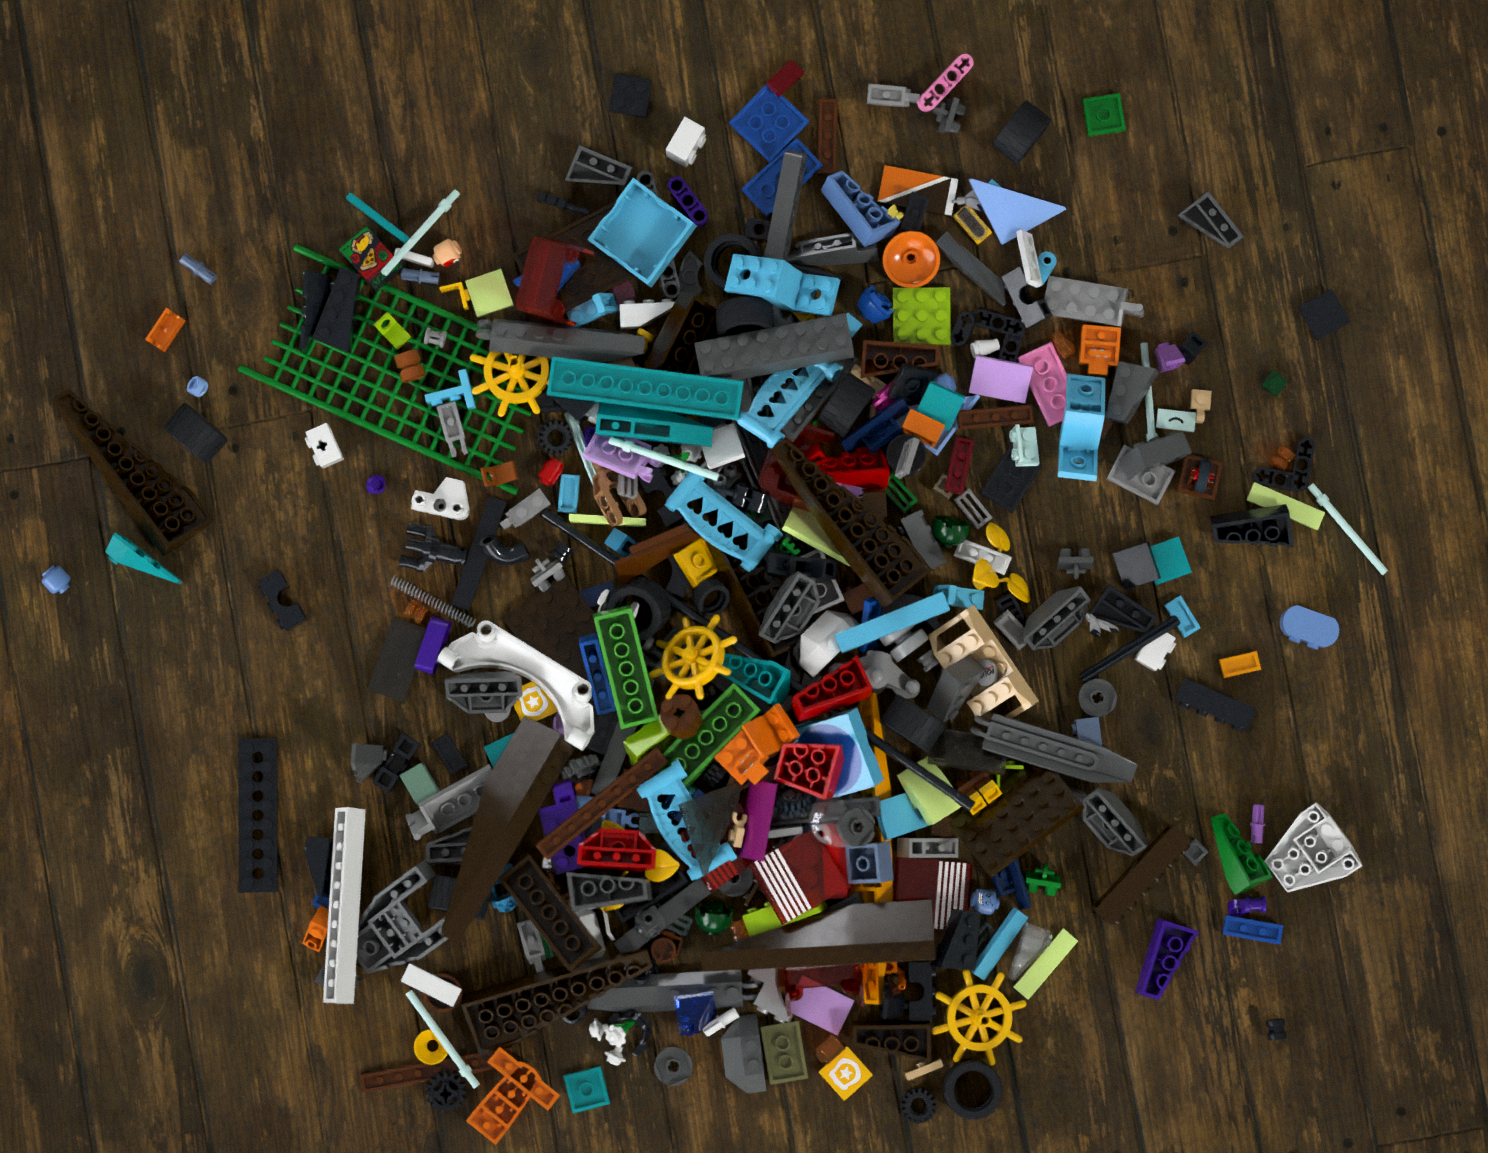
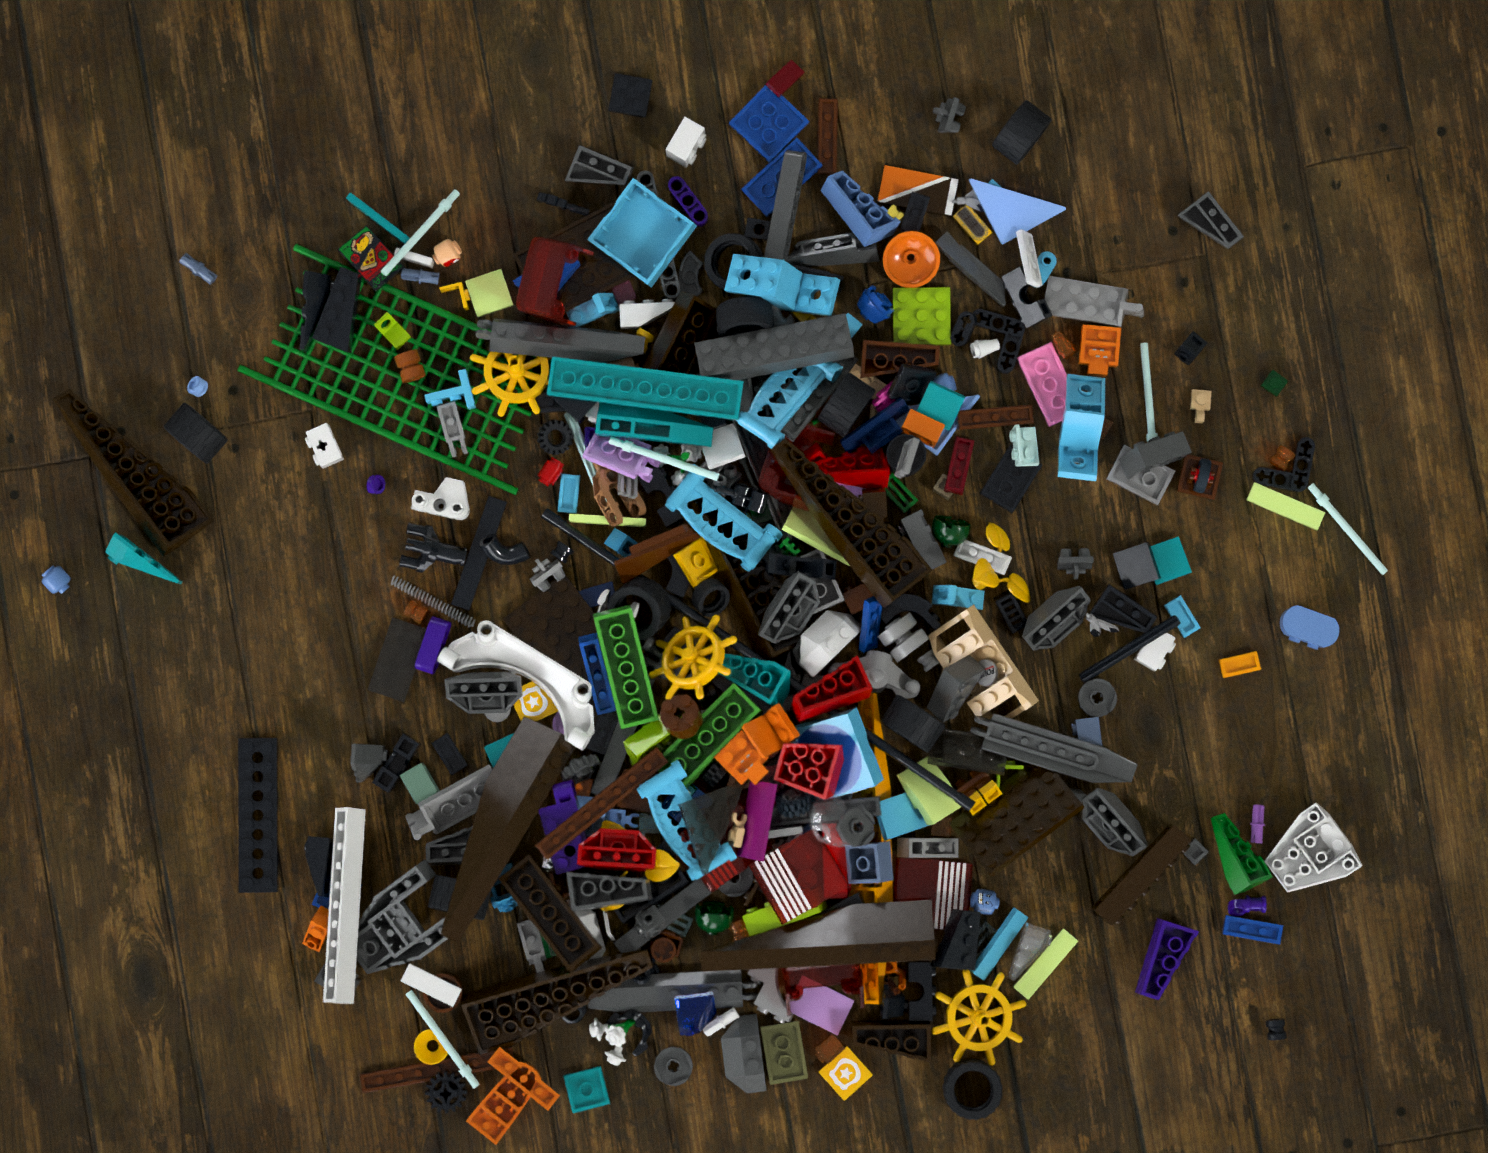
(165, 330): orange hinge -> none
(272, 587): black arch -> none
(431, 333): light grey bush -> none
(499, 474): dark orange bracket -> none
(526, 510): light grey hinge -> none
(890, 95): light grey hinge -> none
(892, 622): medium azure tile -> none
(918, 1093): black tyre -> none
(923, 1068): tan plate -> none
(945, 82): bright pink beam -> none
(978, 503): light grey tile -> none
(1000, 379): lavender tile -> none
(1010, 881): dark blue bracket -> none
(1011, 628): light grey tile -> none
(1043, 877): green hips -> none
(1103, 114): green tile -> none
(1128, 390): dark grey wedge -> none
(1168, 357): medium lavender slope -> none
(1175, 420): light aqua tile -> none
(1216, 705): black wedge -> none
(1254, 526): black wedge -> none
(1324, 314): black tile -> none

